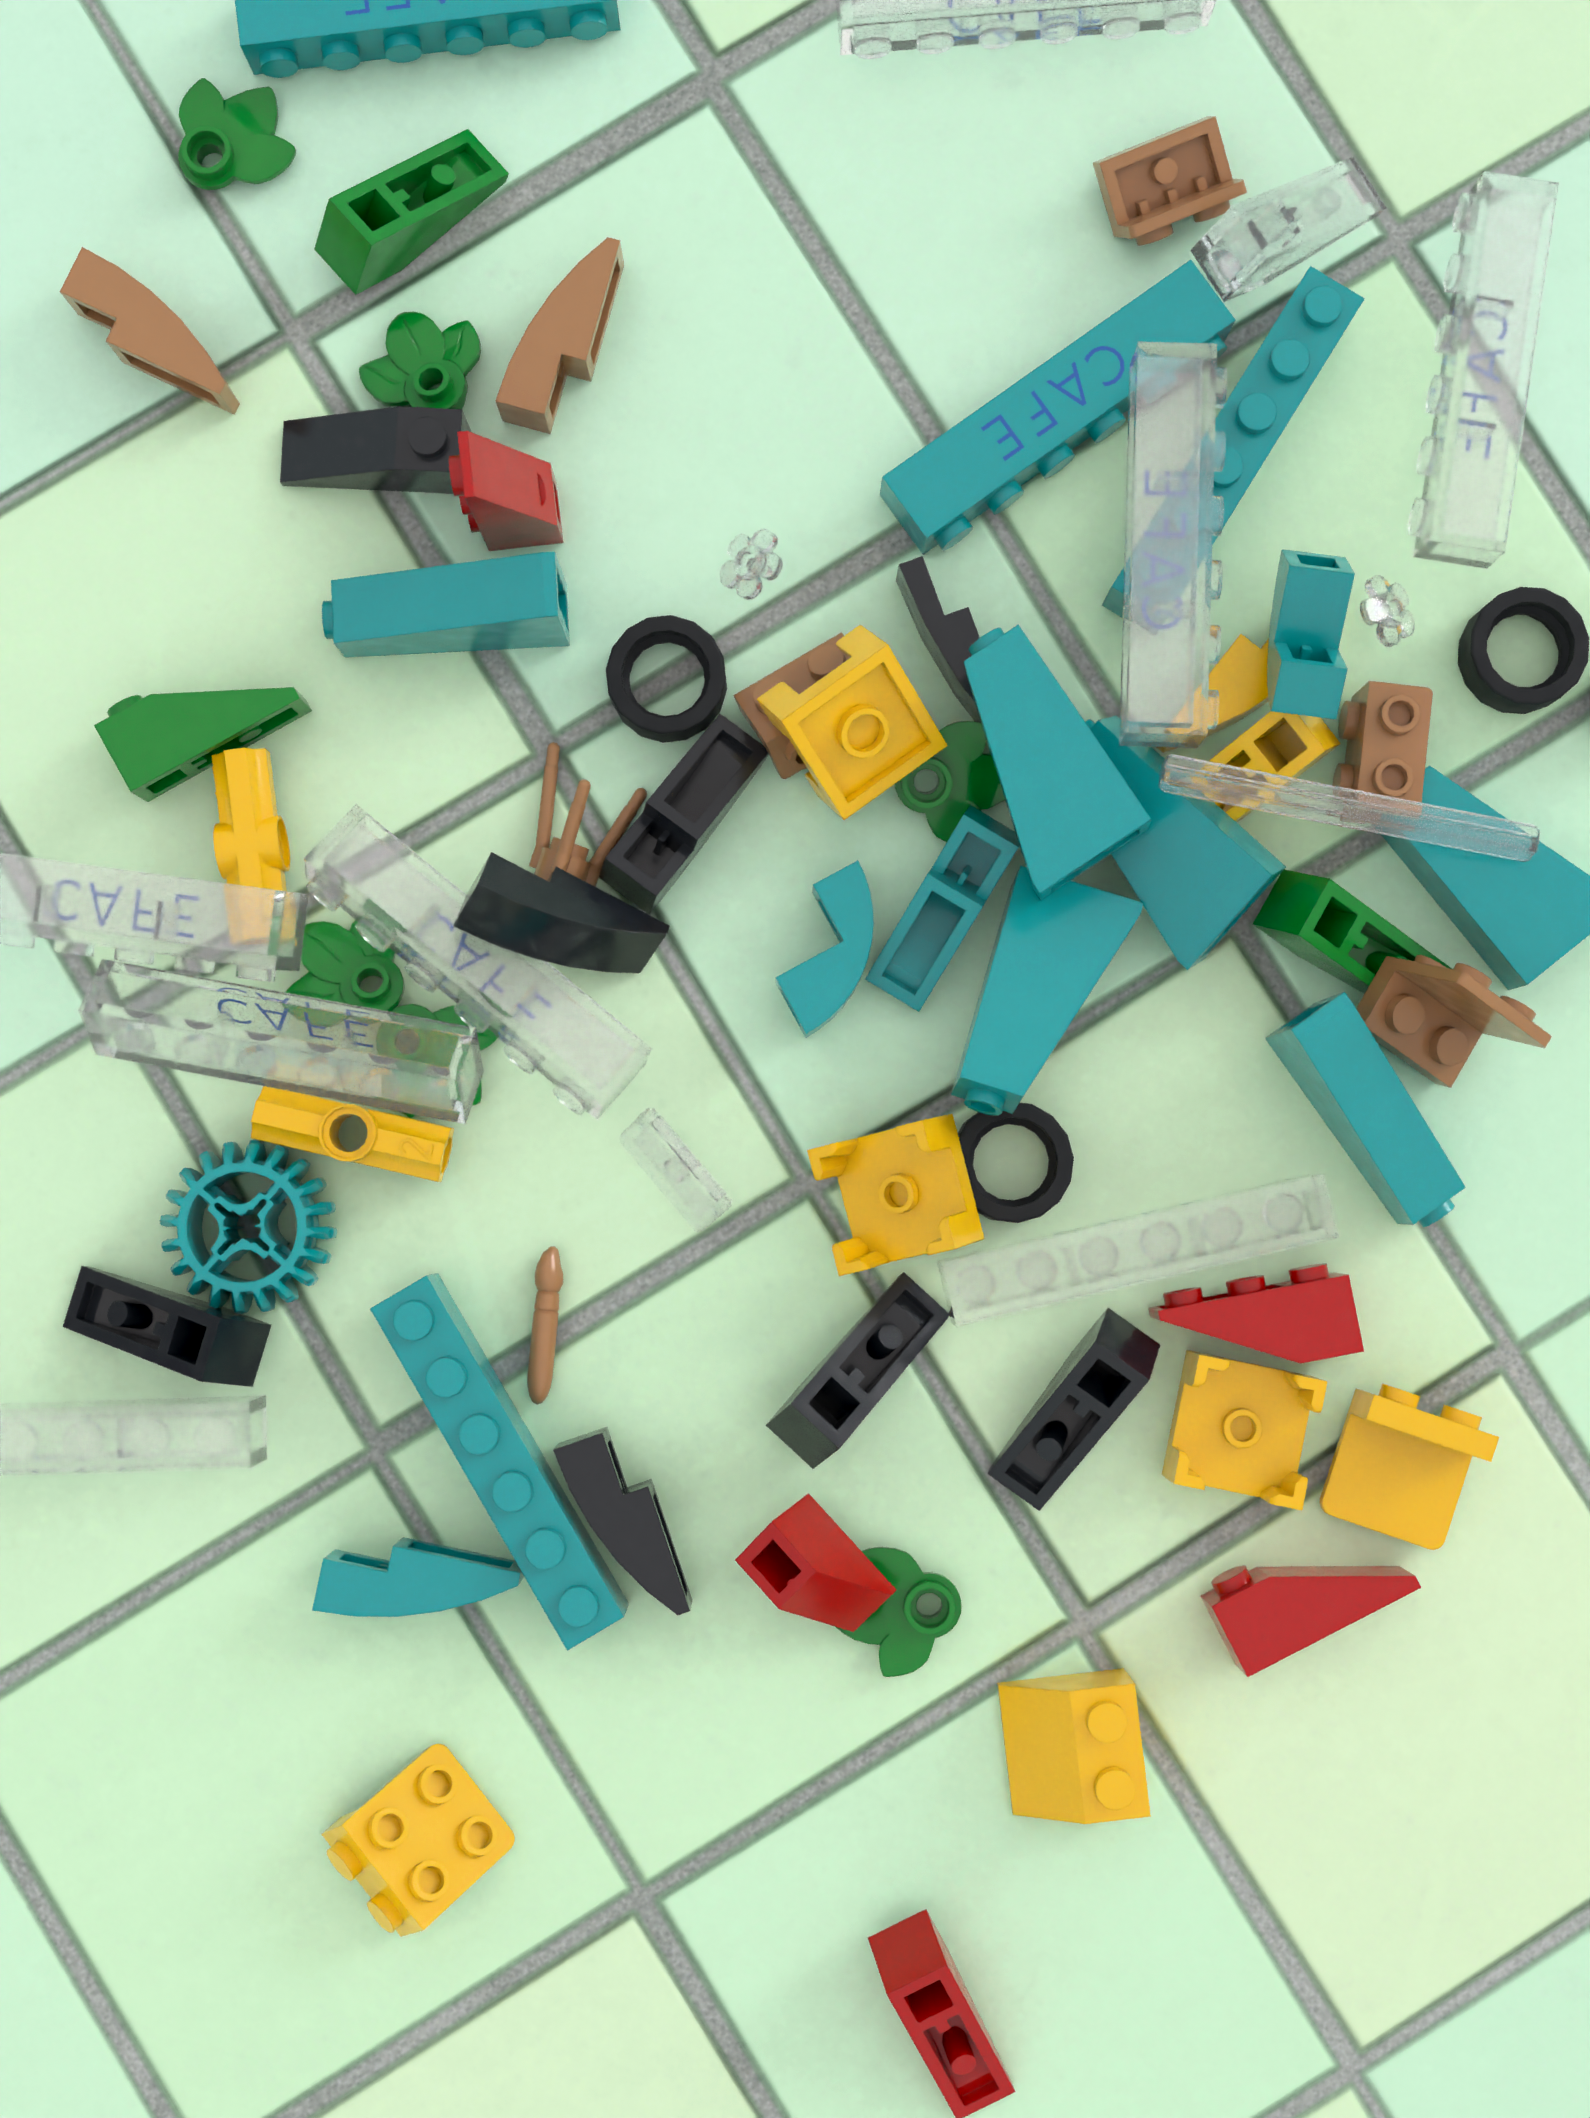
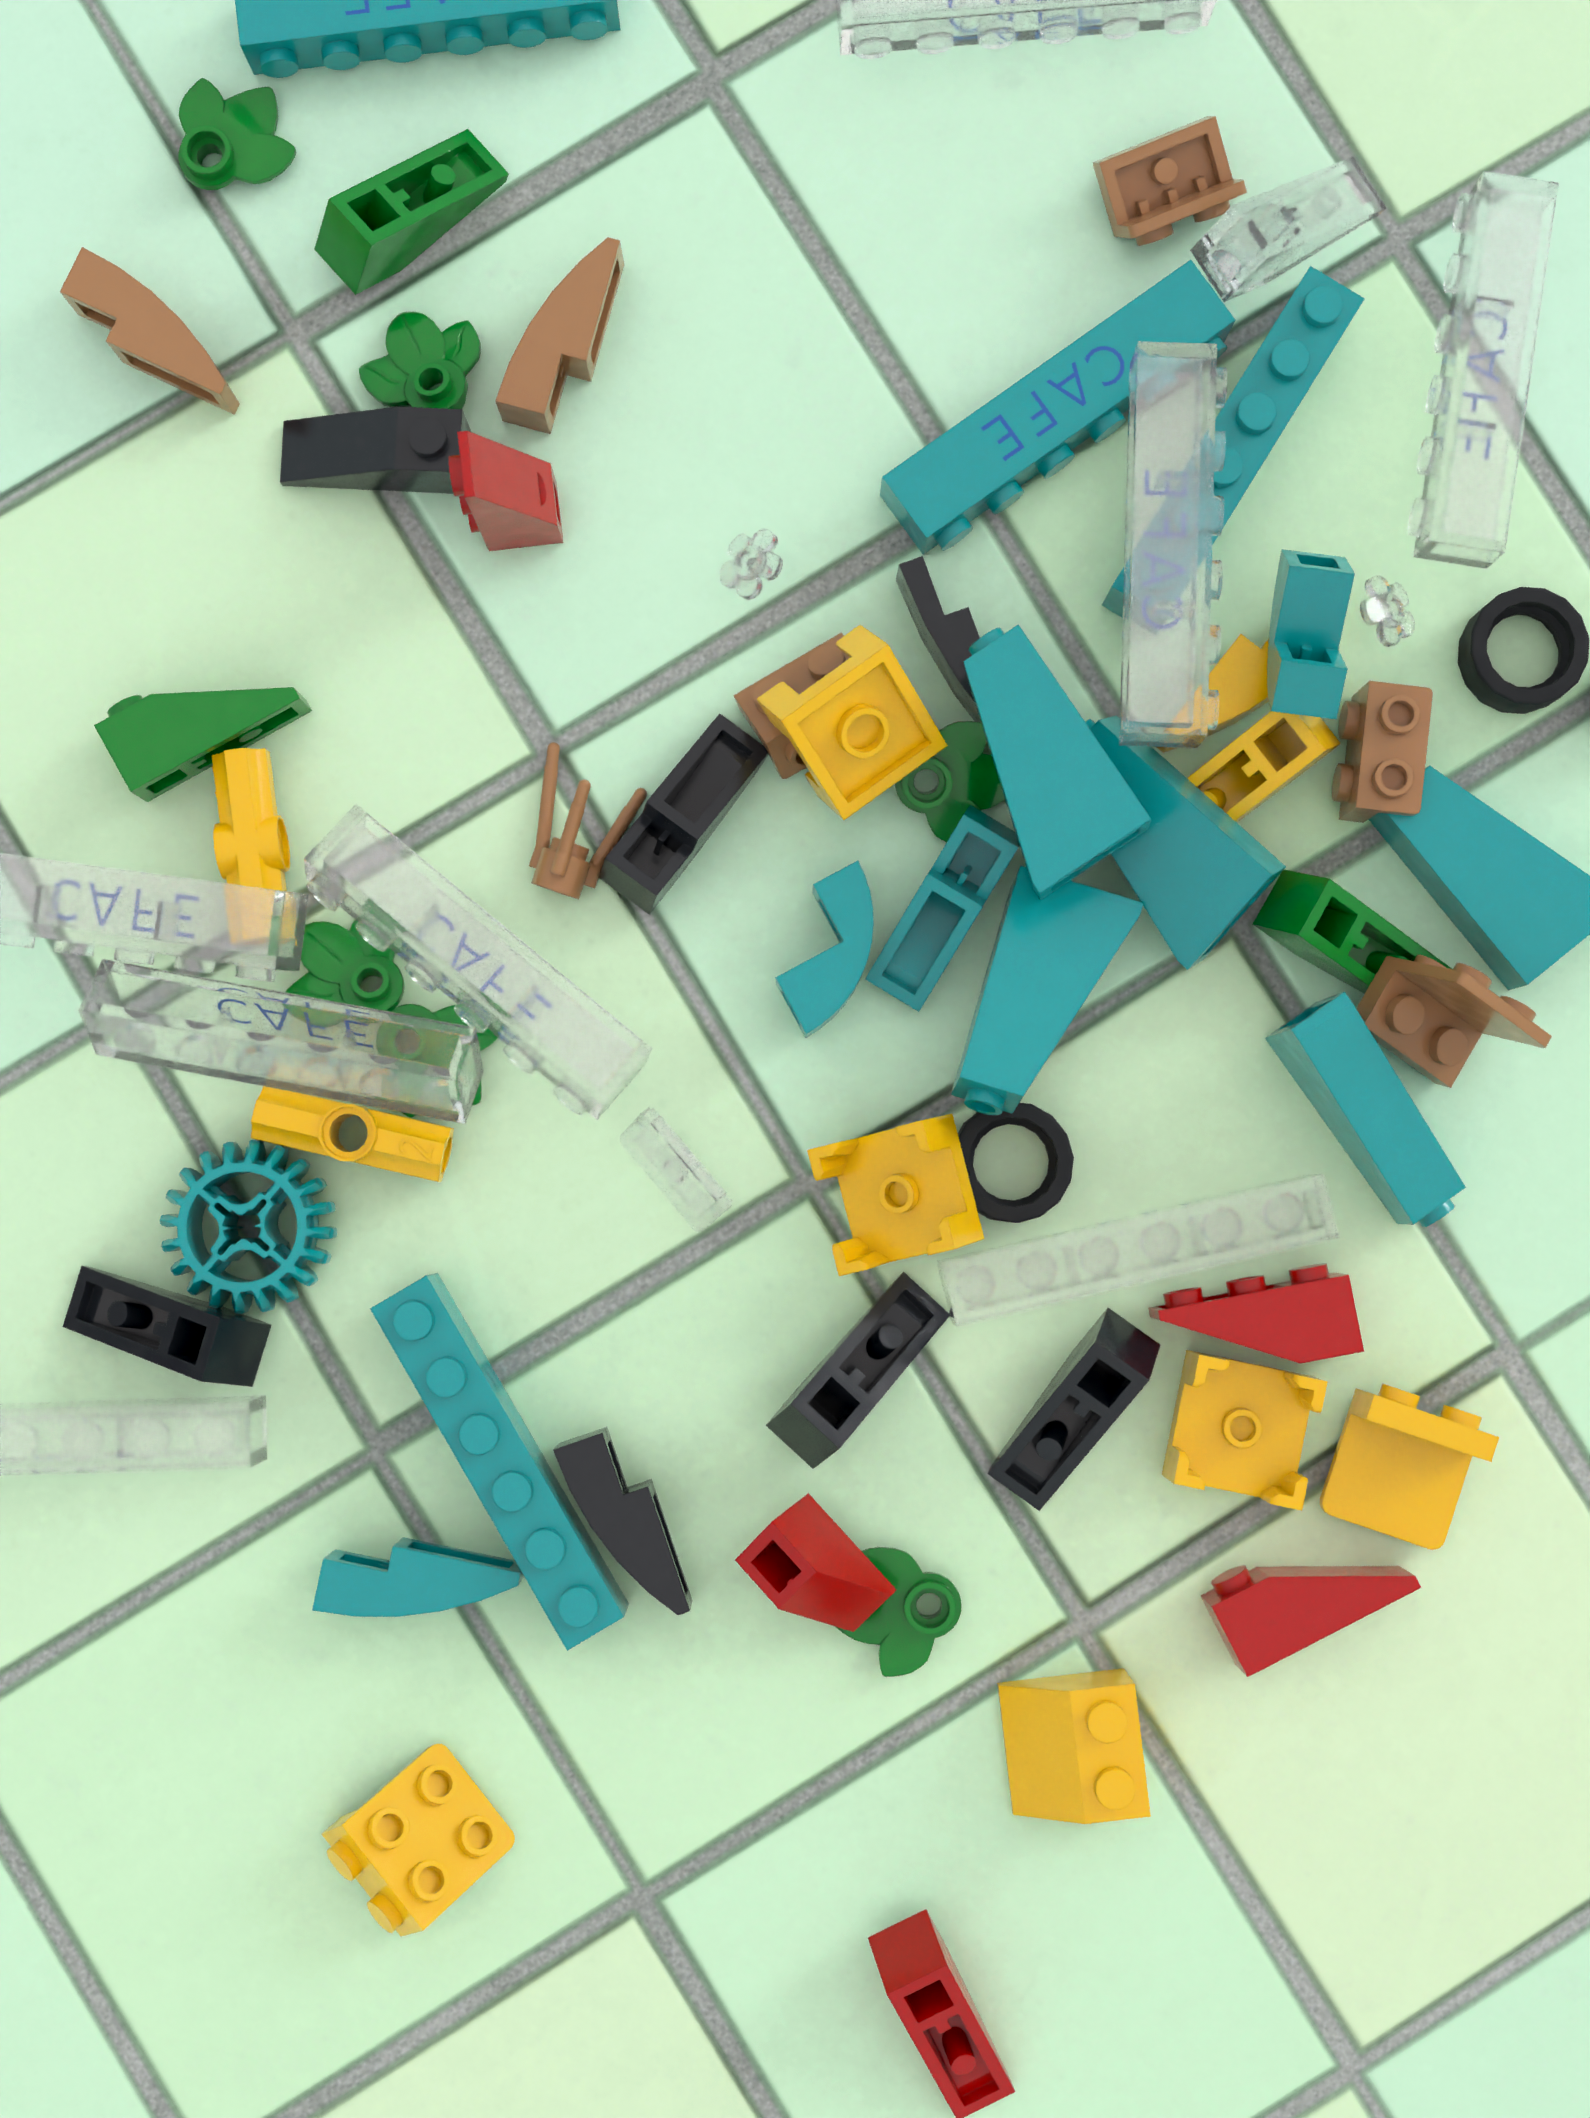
(451, 608): teal slope -> none
(544, 1326): medium nougat piece -> none
(558, 919): black slope -> none
(660, 631): black tyre -> none
(1348, 808): clear axle -> none

